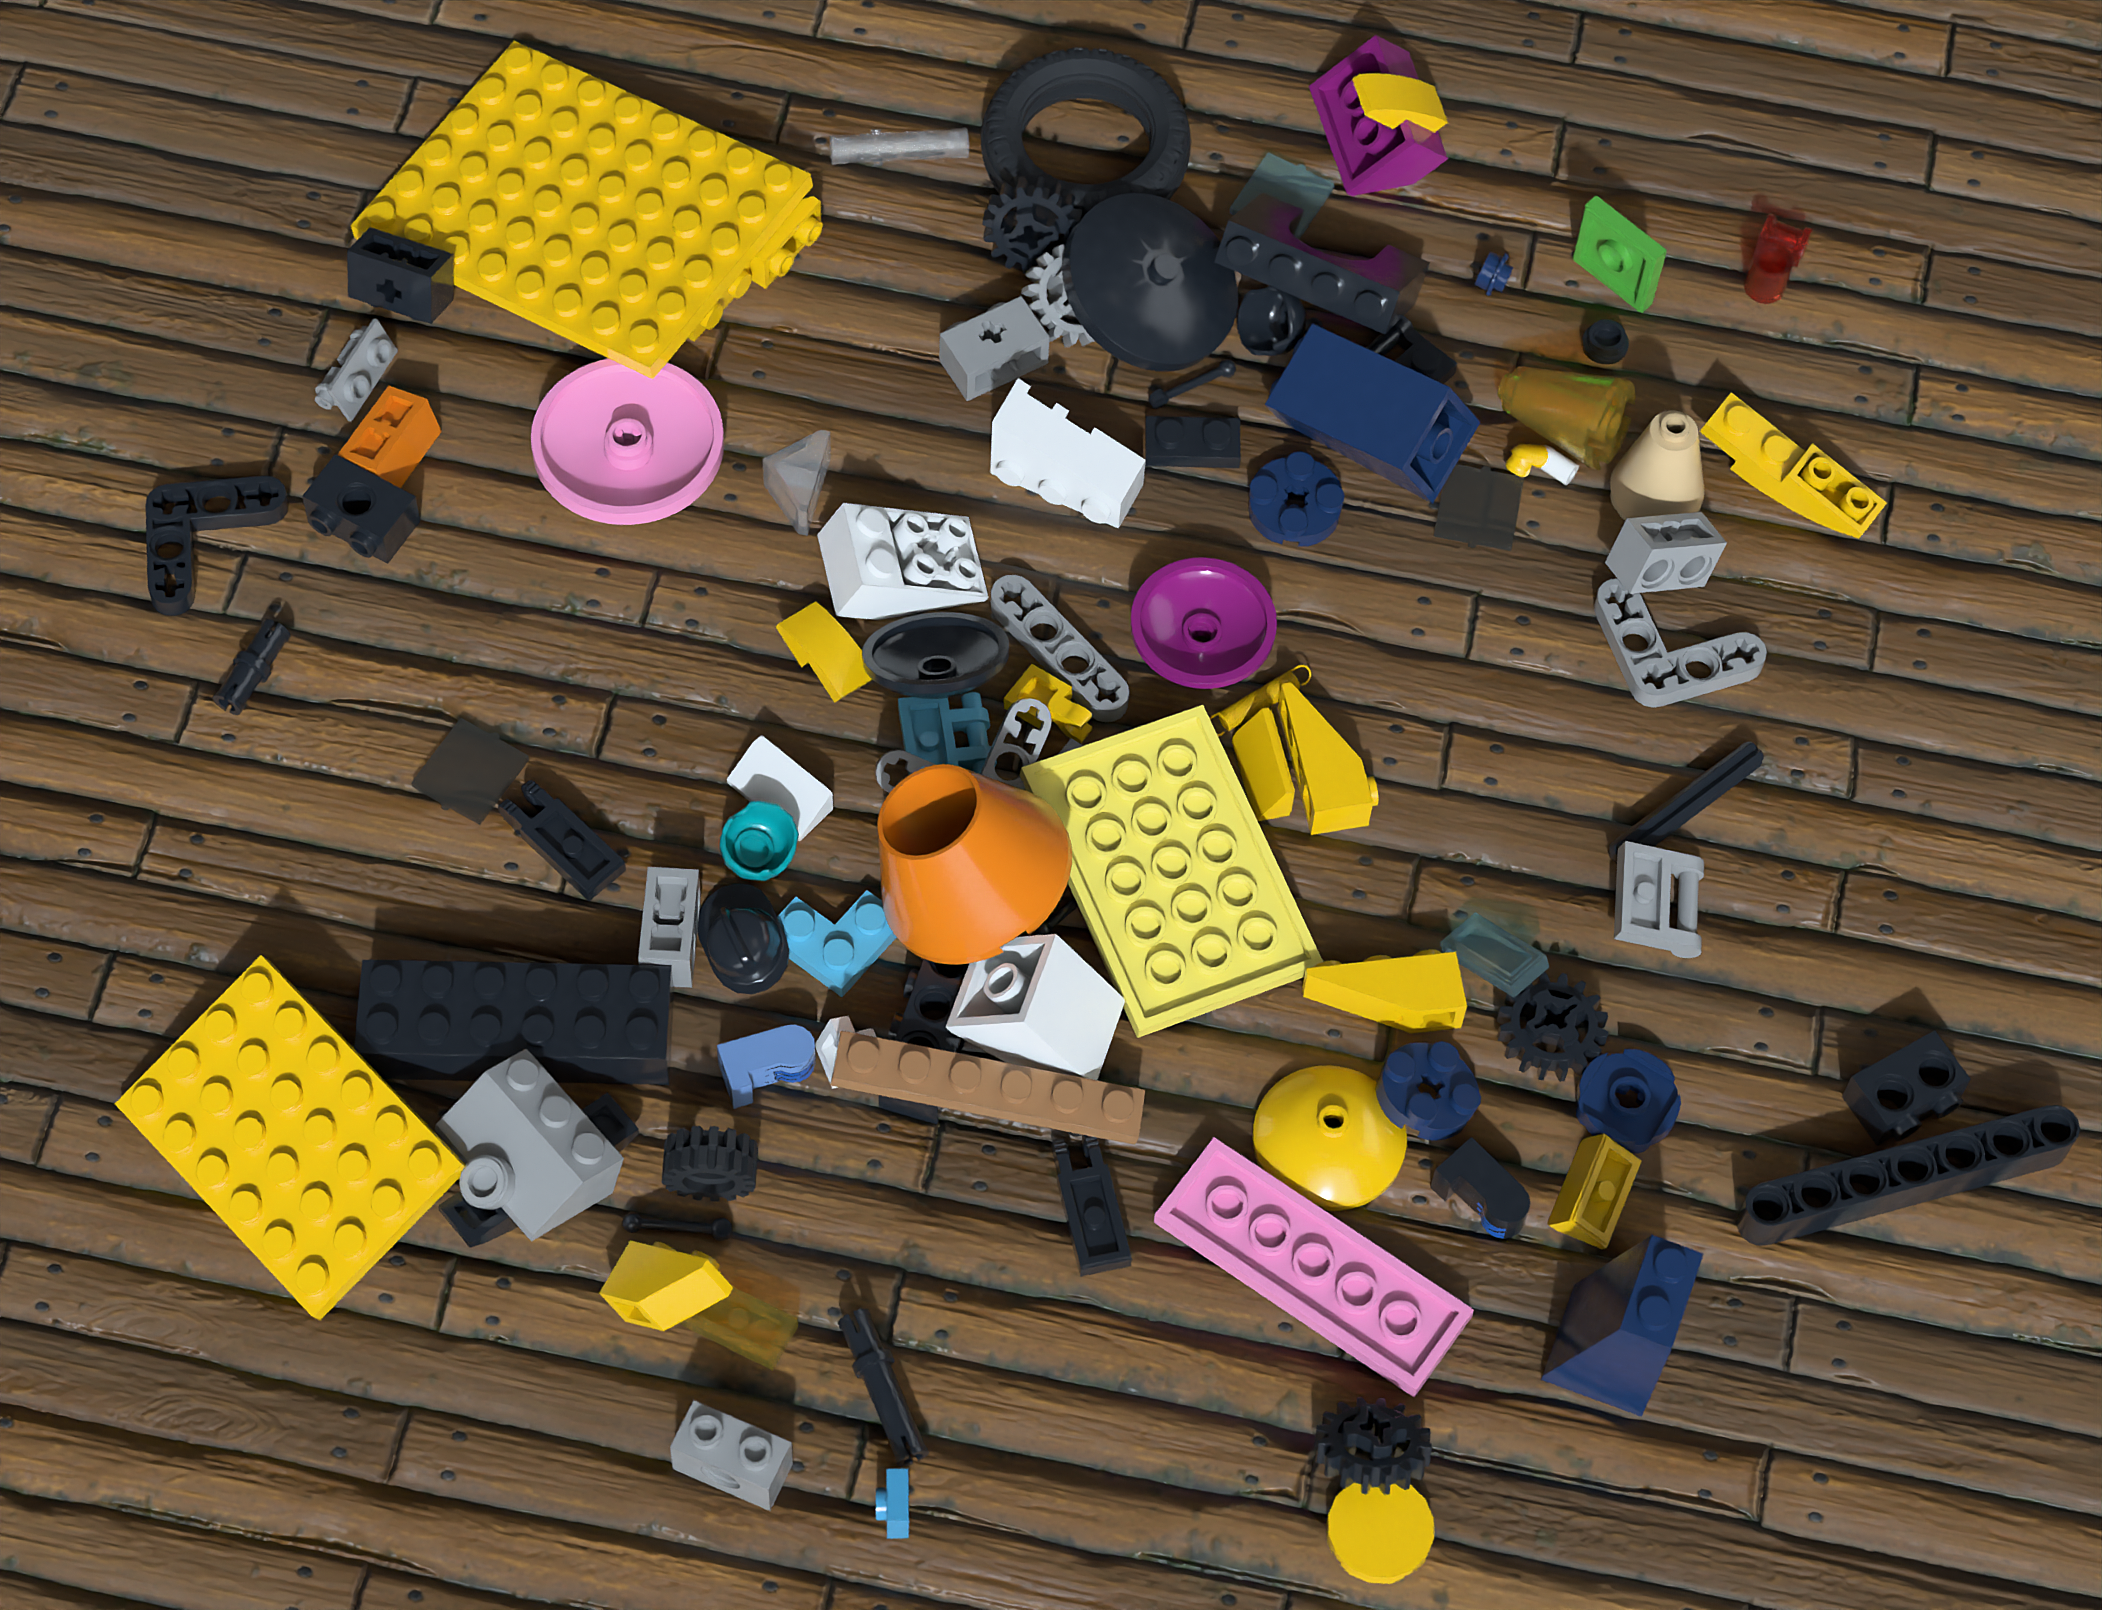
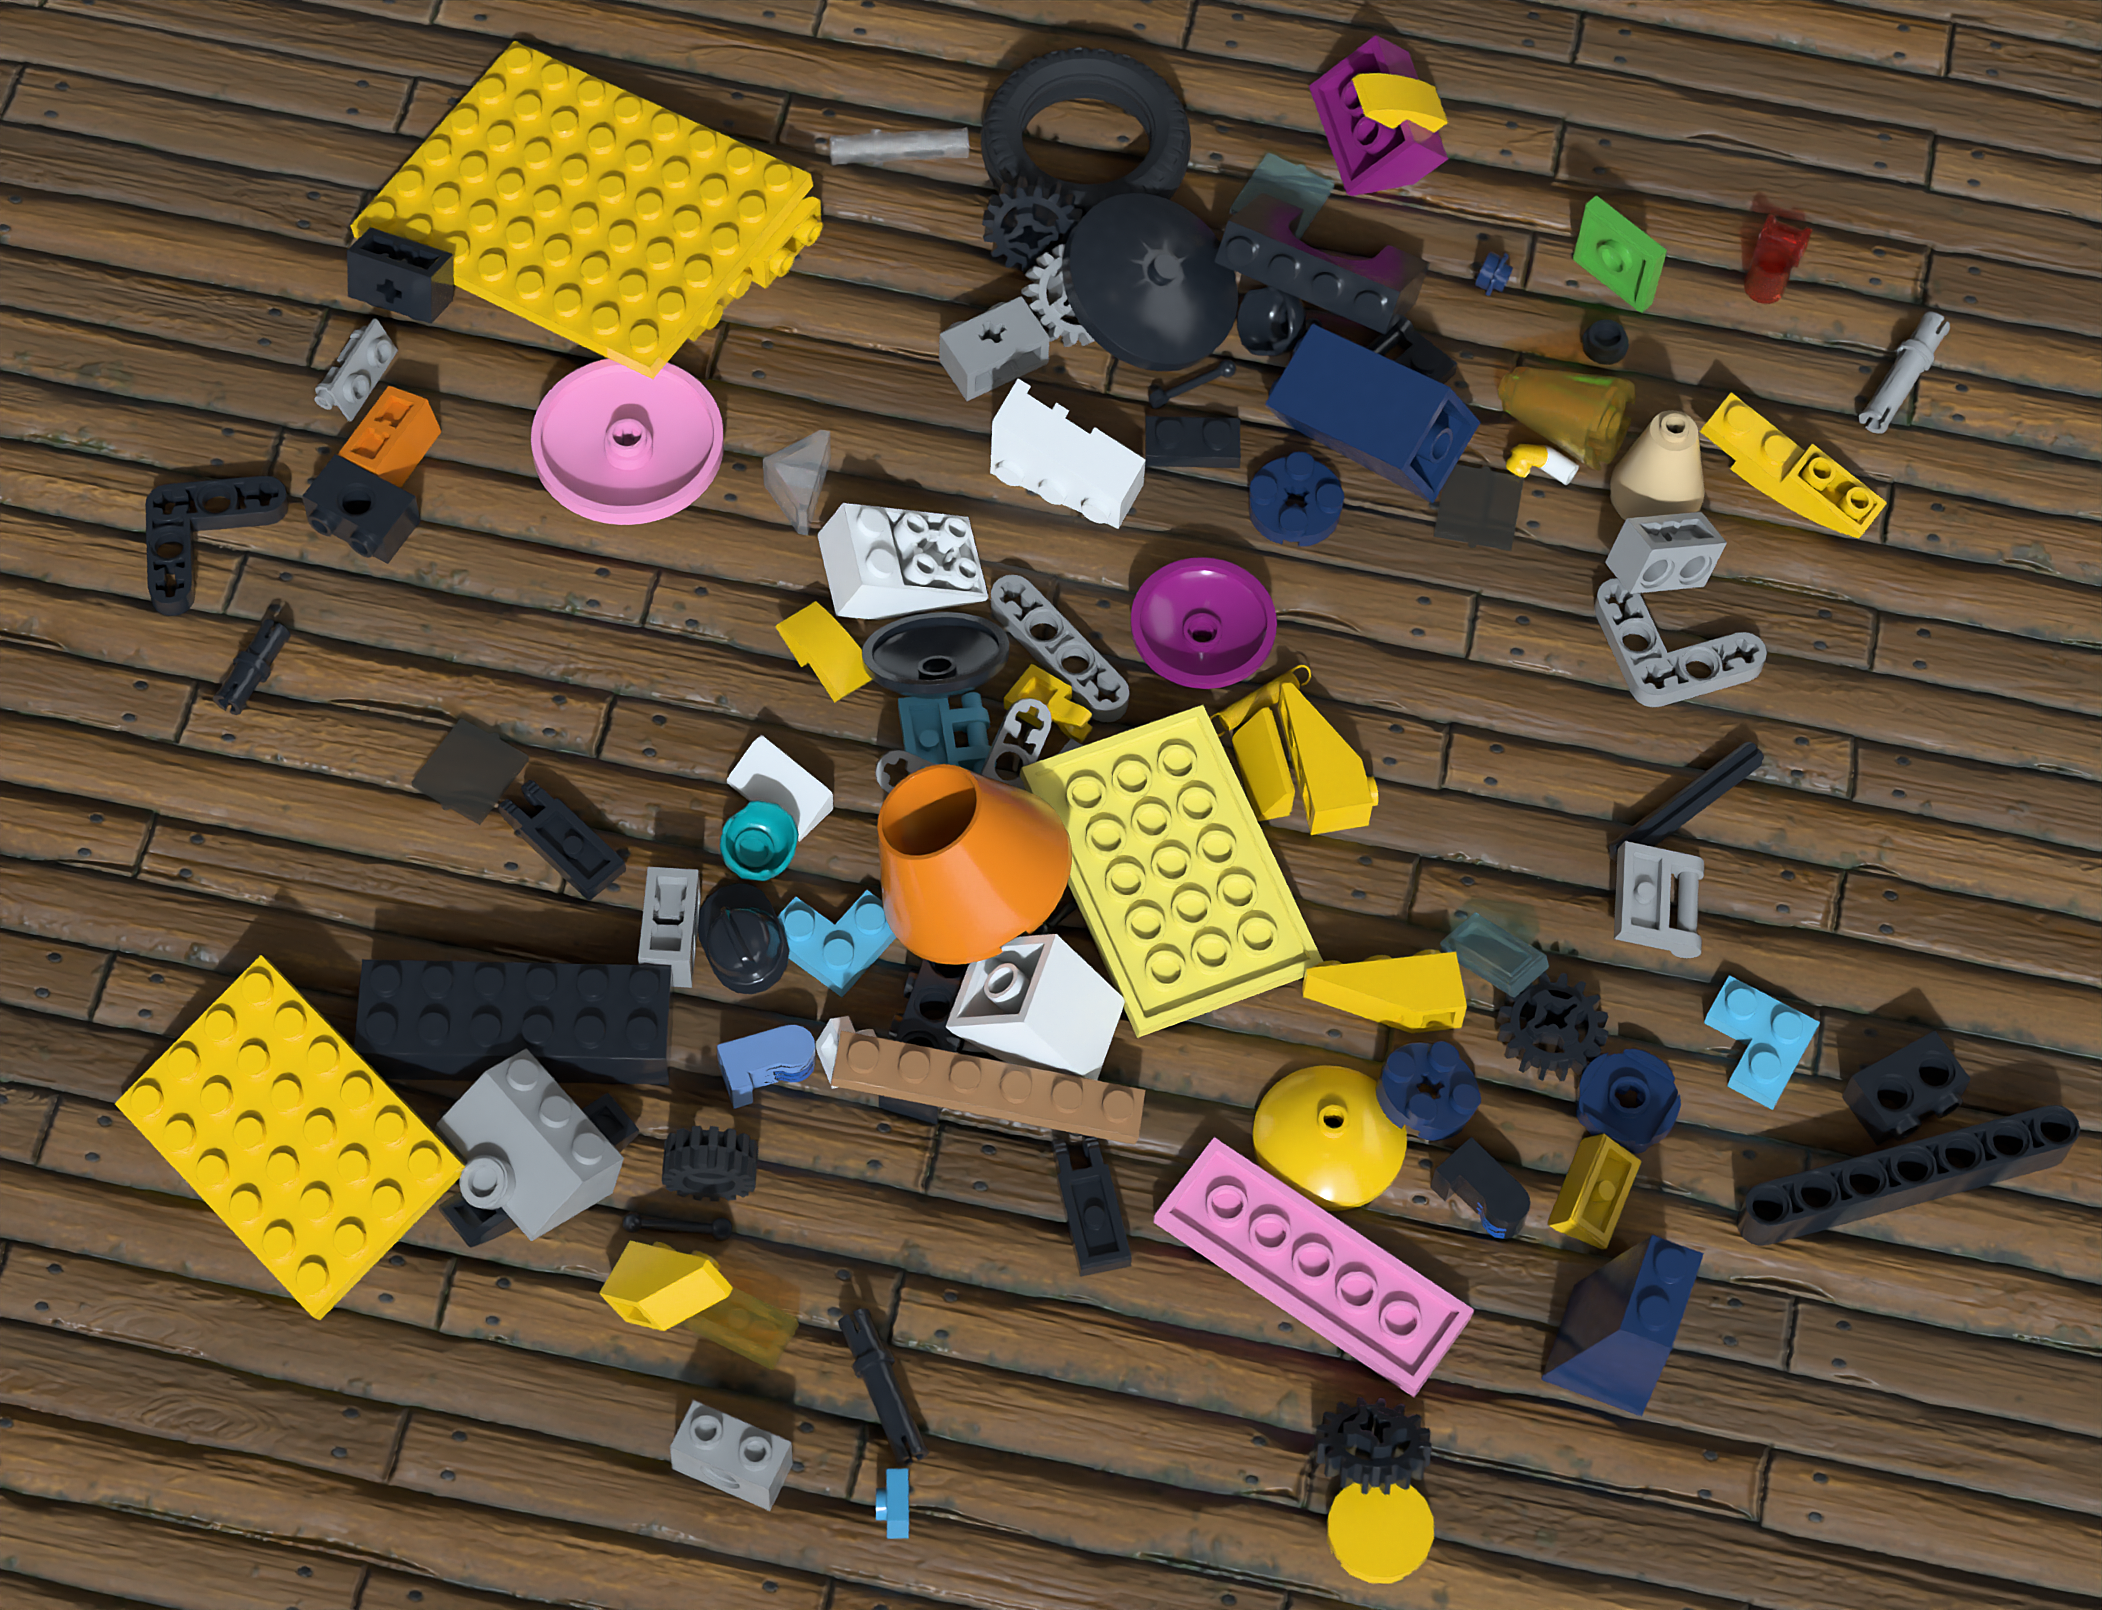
(1773, 1035): none -> medium azure plate
(1912, 359): none -> light grey pin

